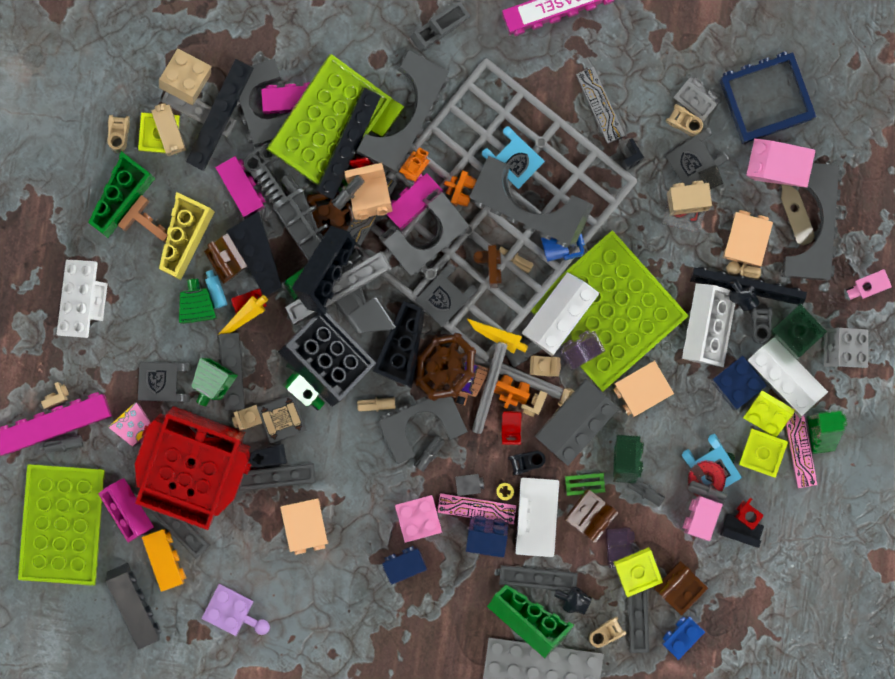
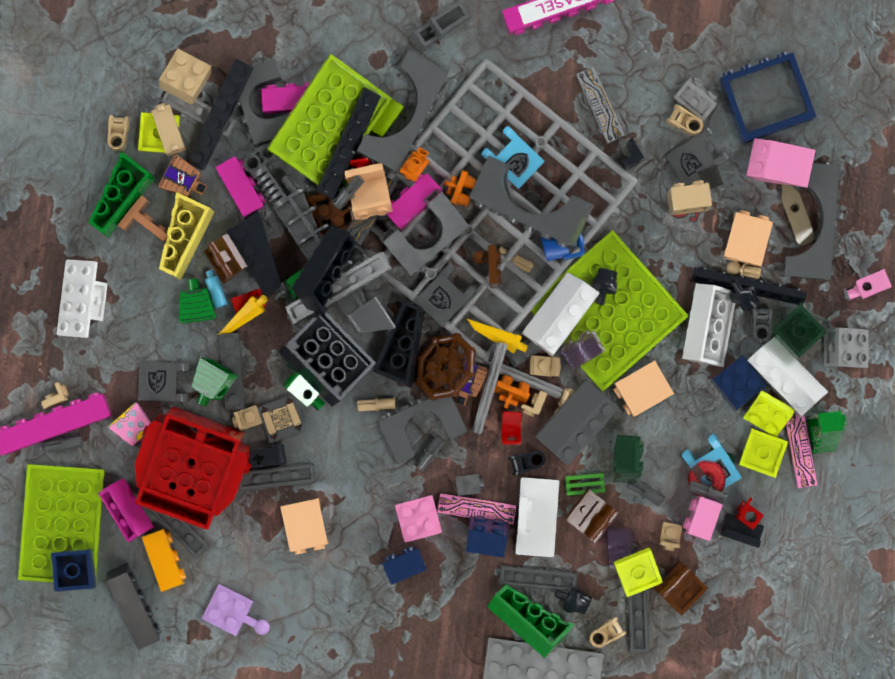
(73, 570): none -> dark blue brick
(182, 178): none -> torso
(510, 488): light yellow bush -> none
(605, 283): none -> black piece
(670, 536): none -> tan bracket
(682, 637): blue bracket -> none

